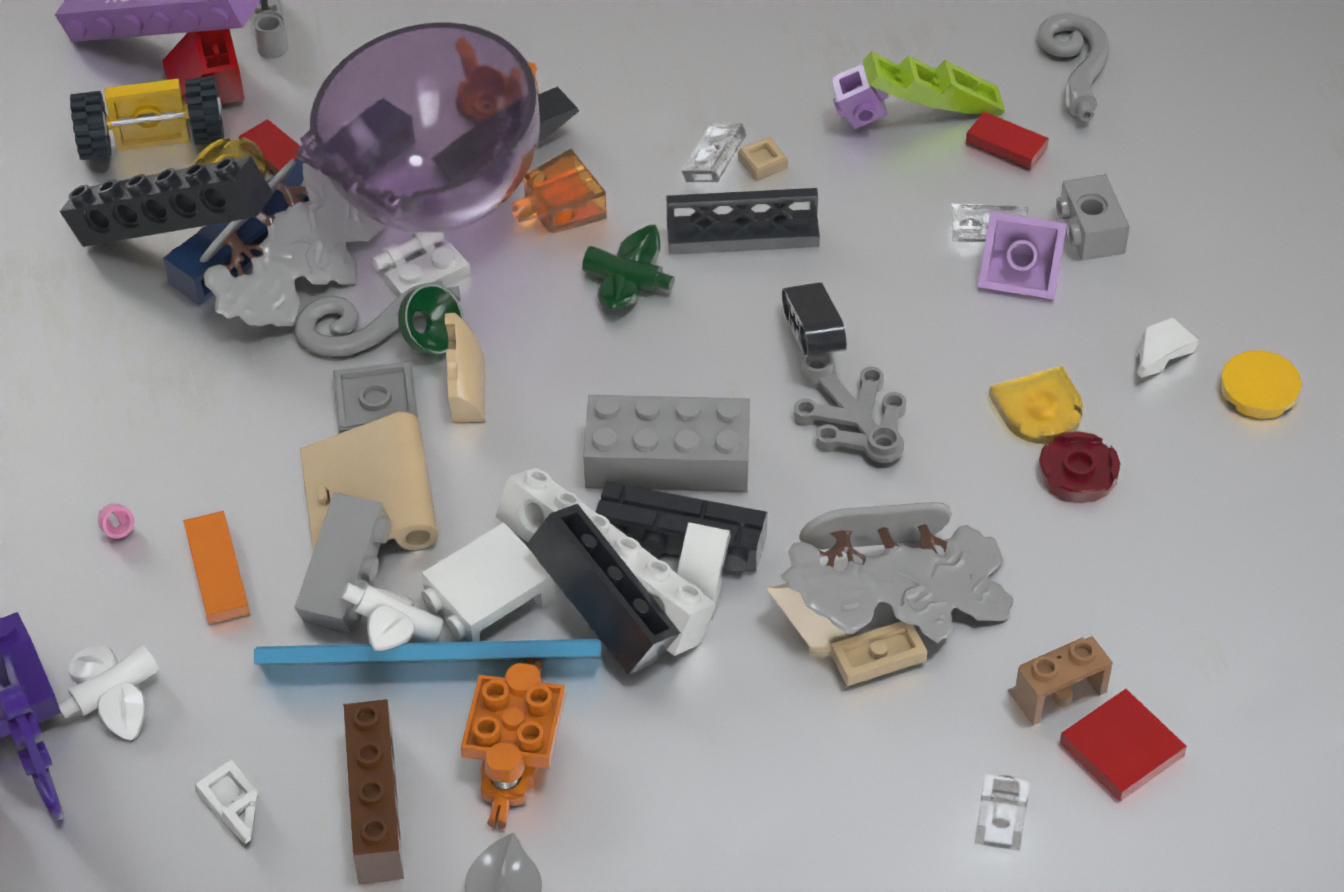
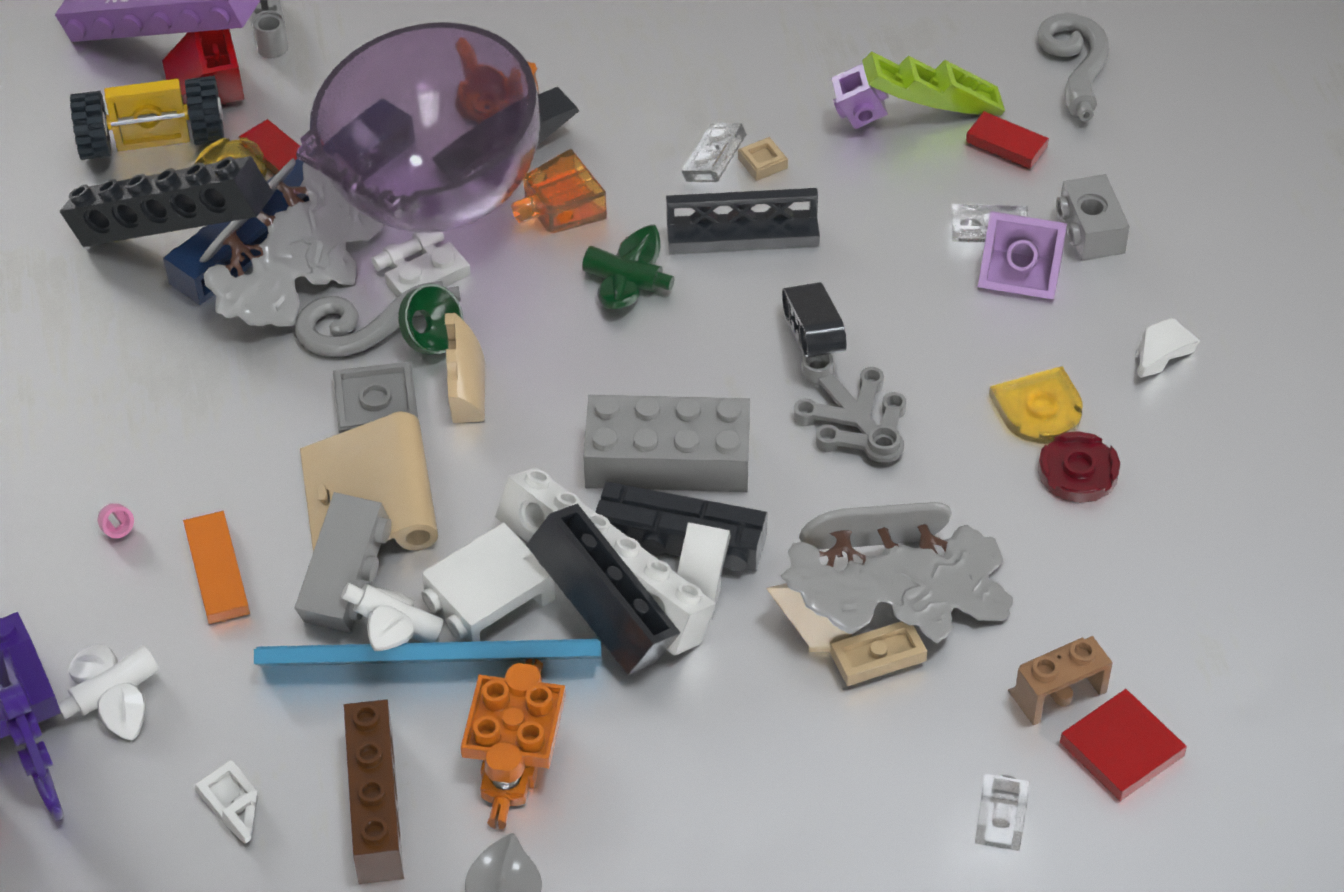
(1260, 384): yellow tile -> none

